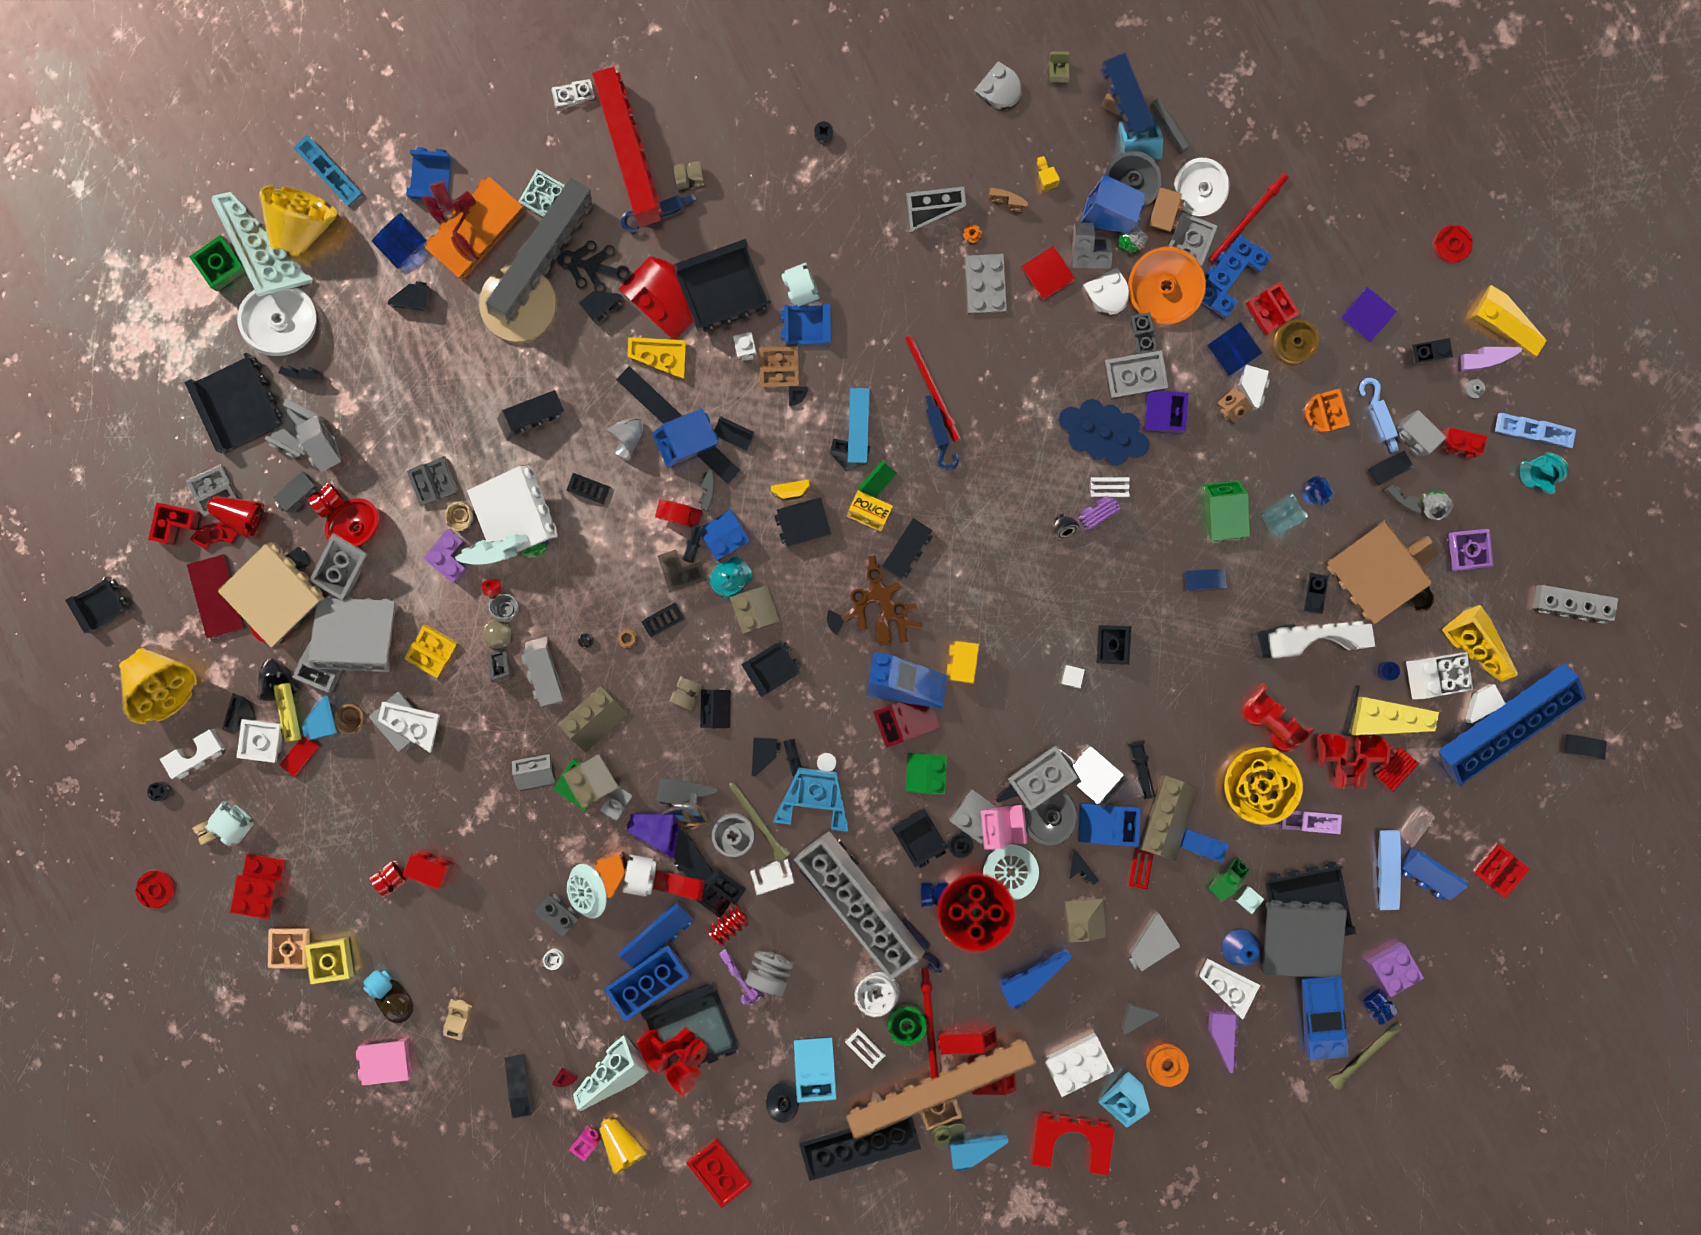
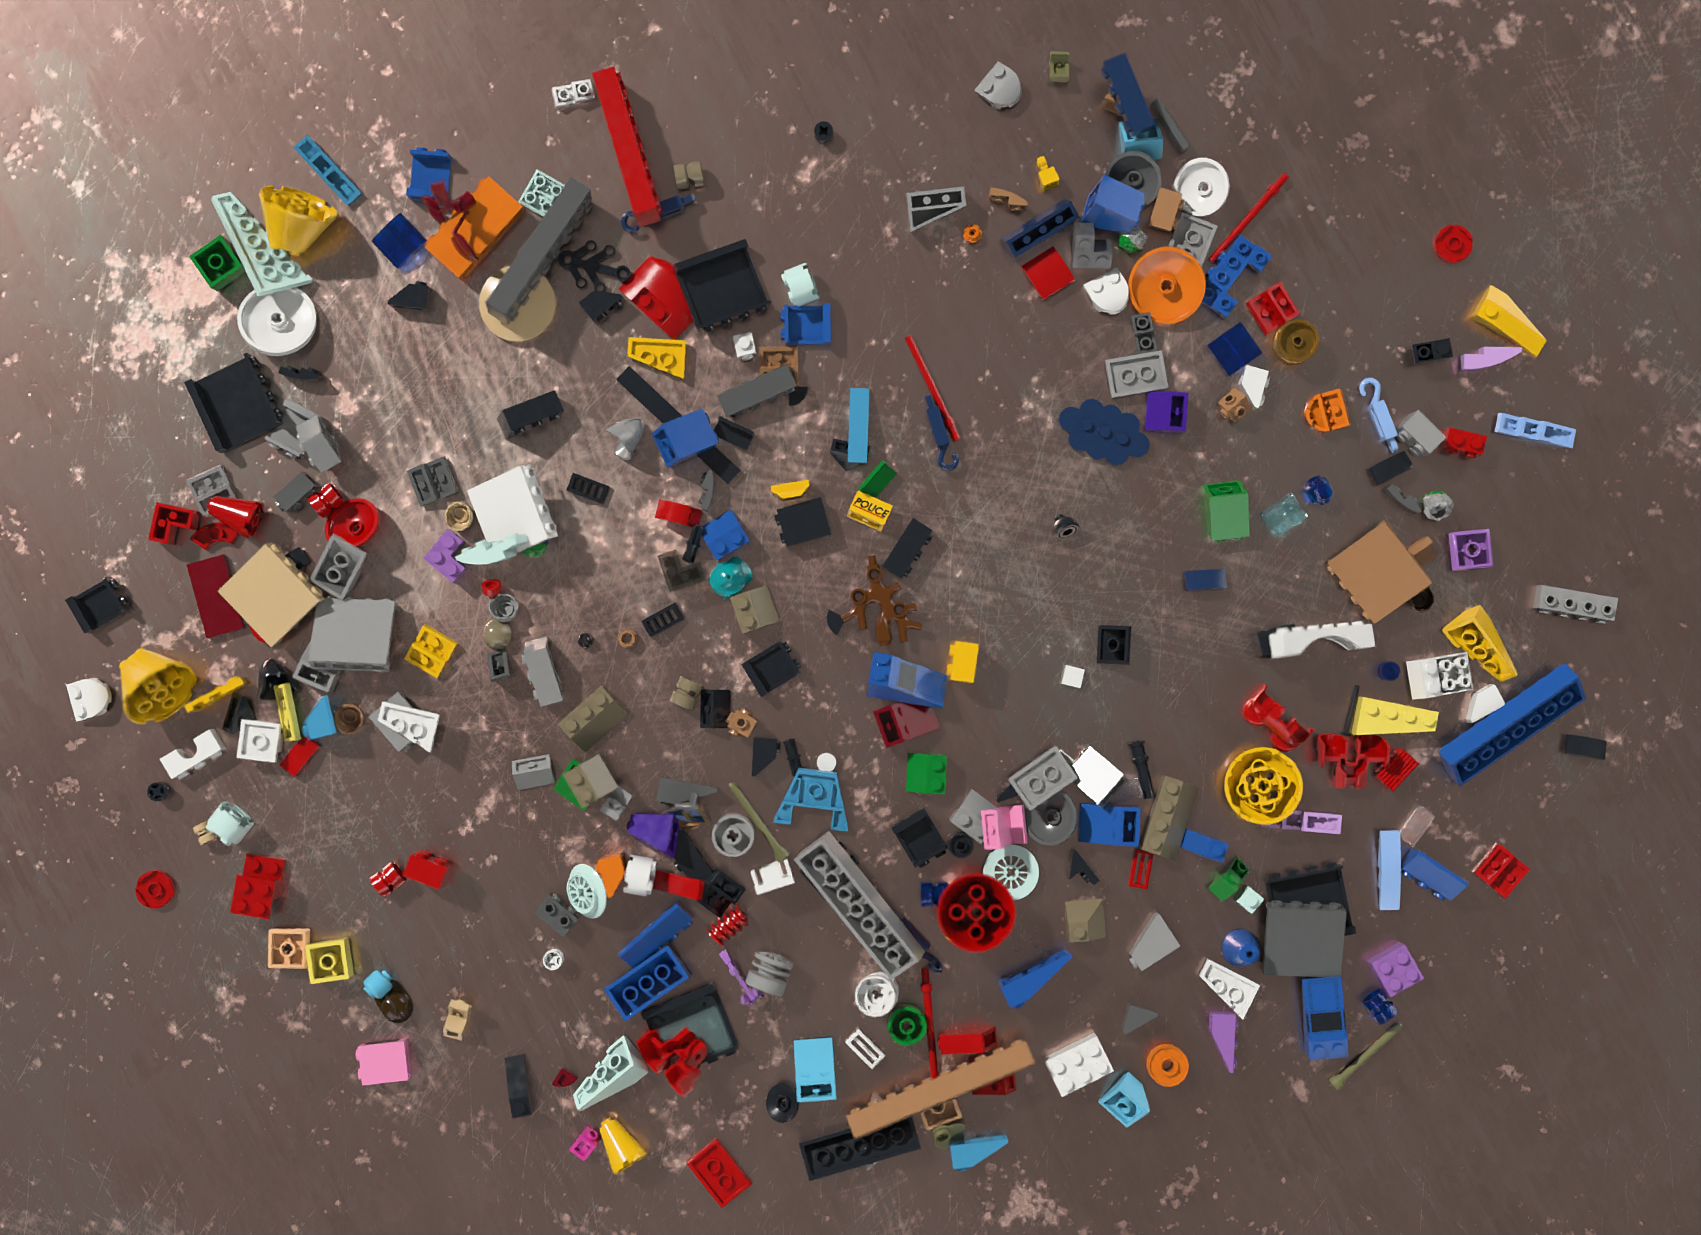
(89, 698): none -> white slope
(216, 694): none -> yellow wing
(747, 727): none -> medium nougat brick
(757, 390): none -> dark grey brick
(985, 283): light grey plate -> none
(1039, 228): none -> dark blue brick
(1049, 1129): red arch -> none
(1105, 508): medium lavender brick -> none
(1110, 479): white tile -> none
(1314, 594): black slope -> none
(1369, 314): dark purple slope -> none
(1474, 389): light grey tile -> none
(1544, 472): teal helmet -> none

